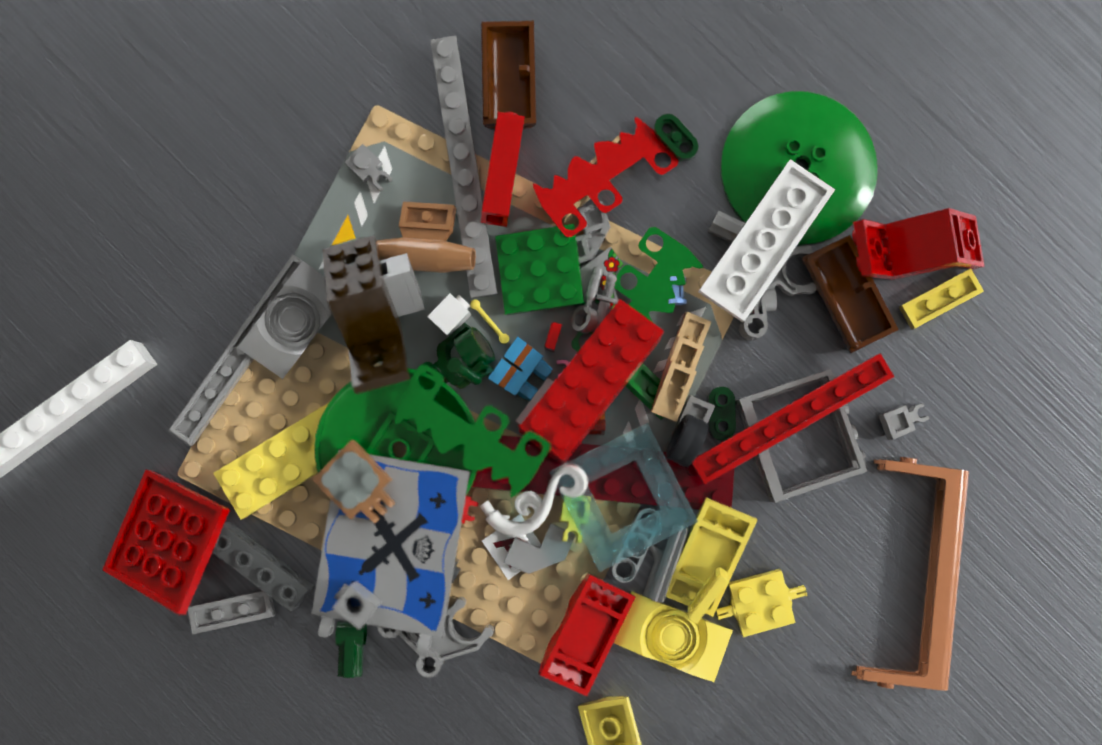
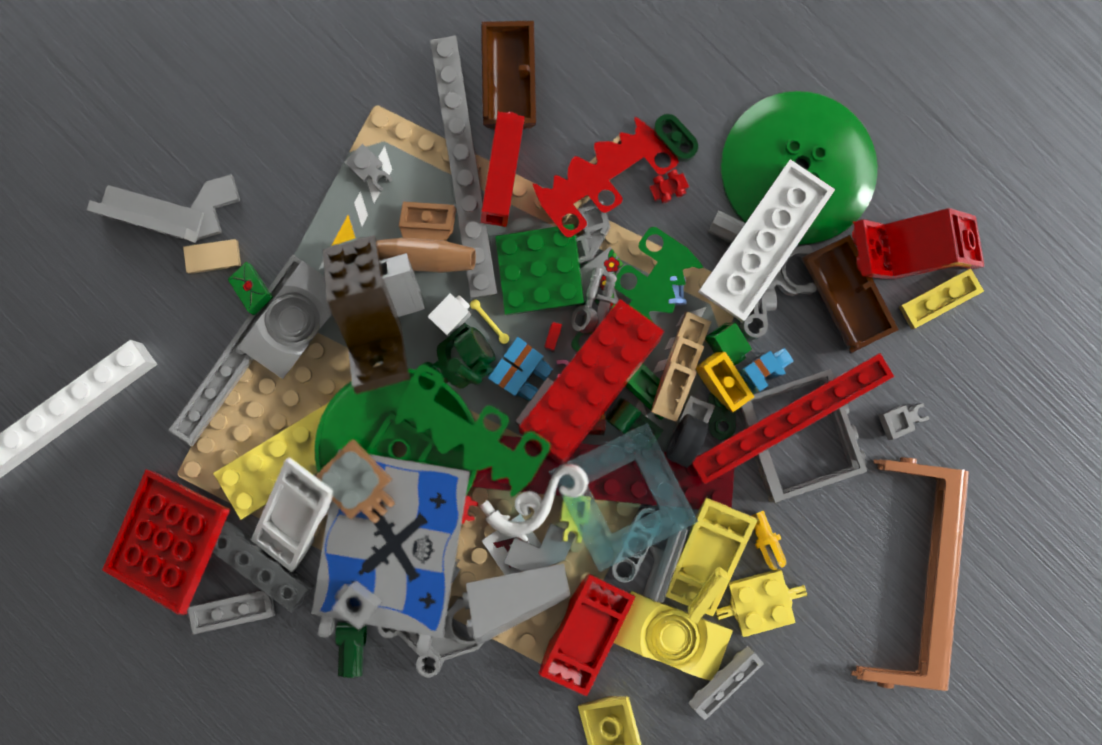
(149, 213): none -> light grey panel
(212, 256): none -> tan tile
(213, 195): none -> light grey tile
(250, 288): none -> green tile
(292, 515): none -> white slope
(512, 599): none -> light grey slope
(627, 418): none -> dark green plate
(664, 189): none -> red piece
(724, 381): none -> yellow slope
(725, 682): none -> light grey plate
(731, 340): none -> green brick
(766, 366): none -> dark azure hips
(766, 537): none -> yellow arm

